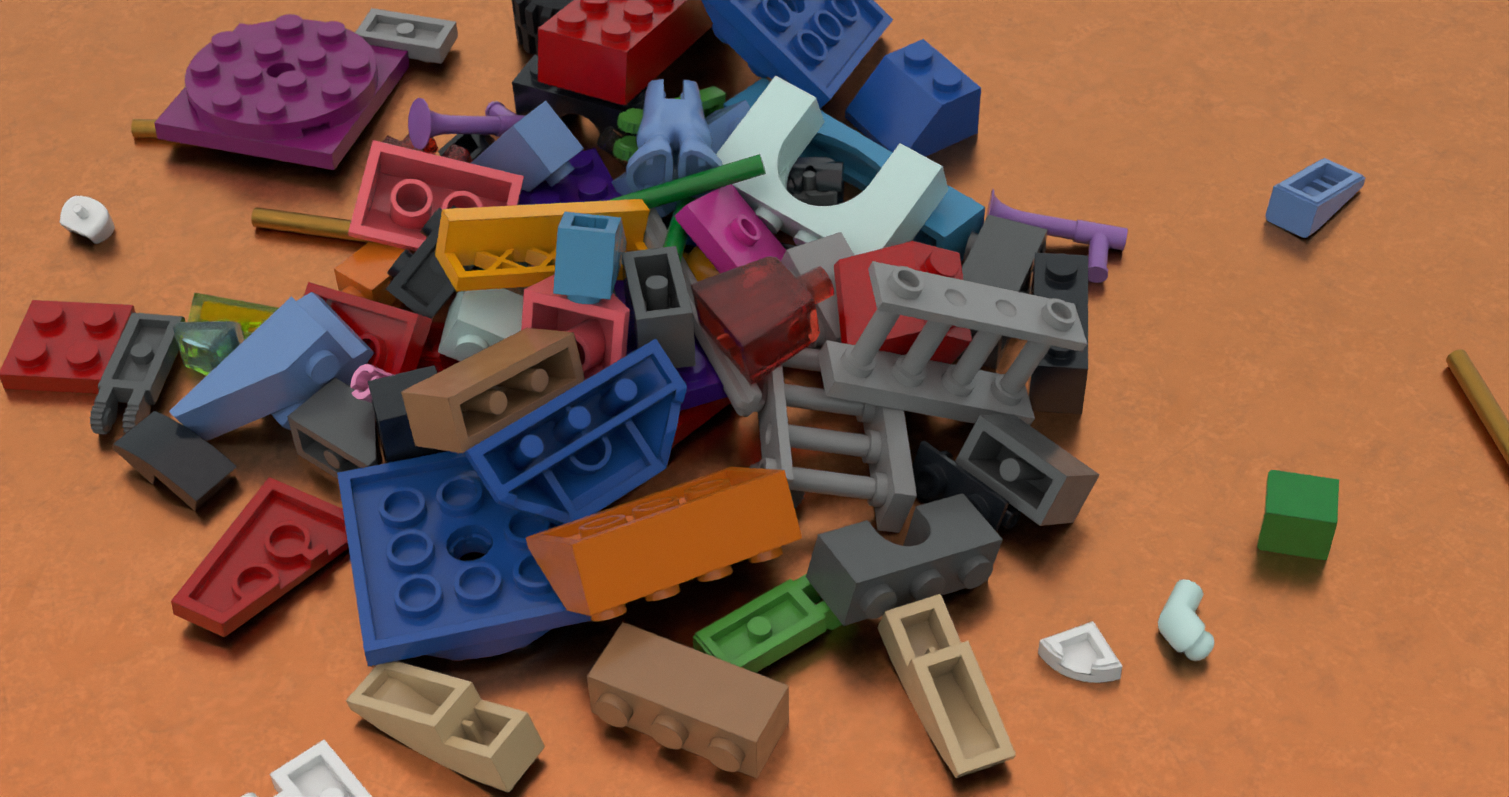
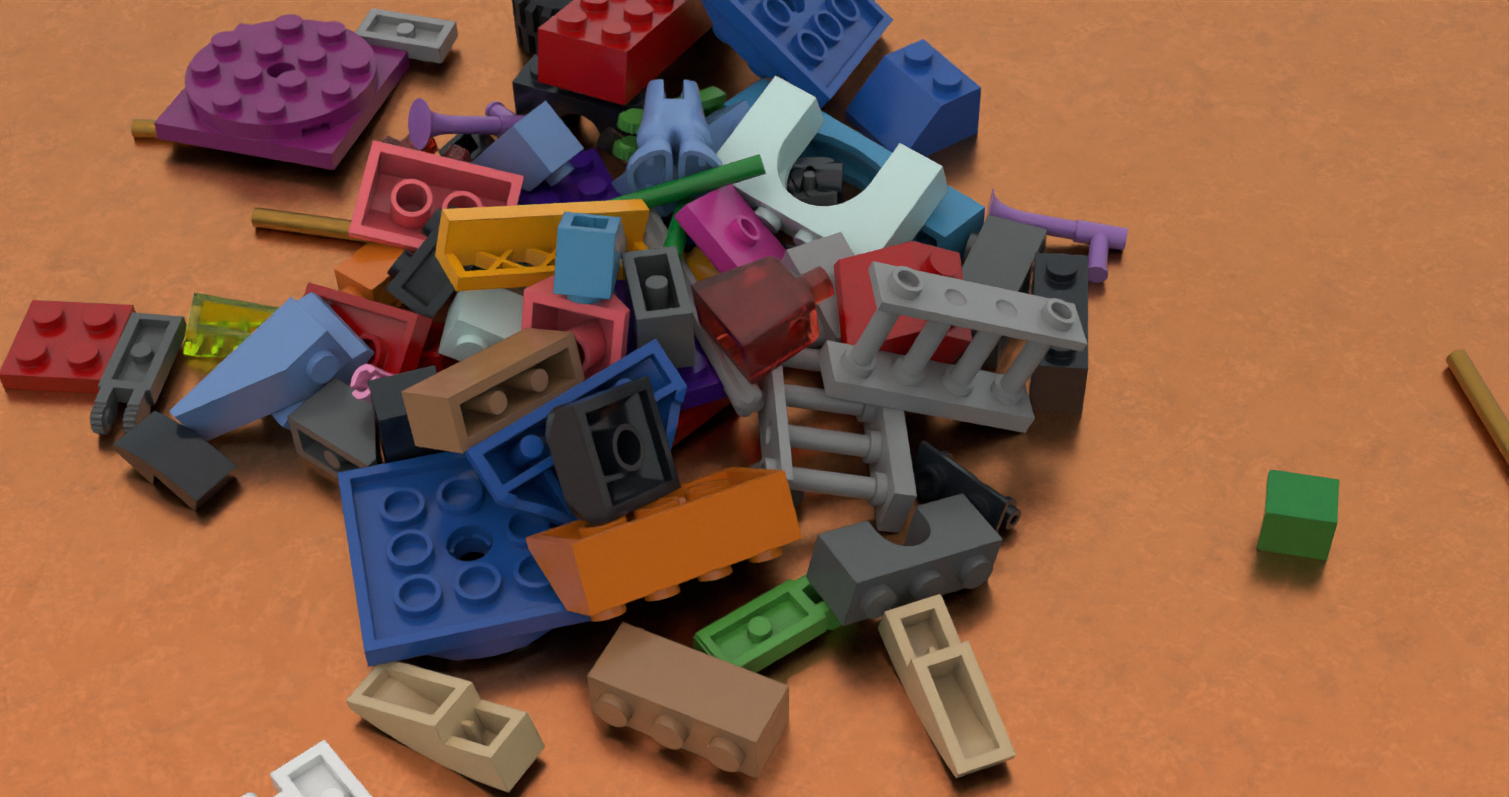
(87, 218): white piece -> none
(207, 343): clear light blue slope -> none
(261, 557): red wing -> none
(611, 452): none -> black slope
(1027, 469): dark grey brick -> none
(1081, 654): white tile -> none
(1181, 624): light aqua arm -> none
(1312, 196): medium blue slope -> none

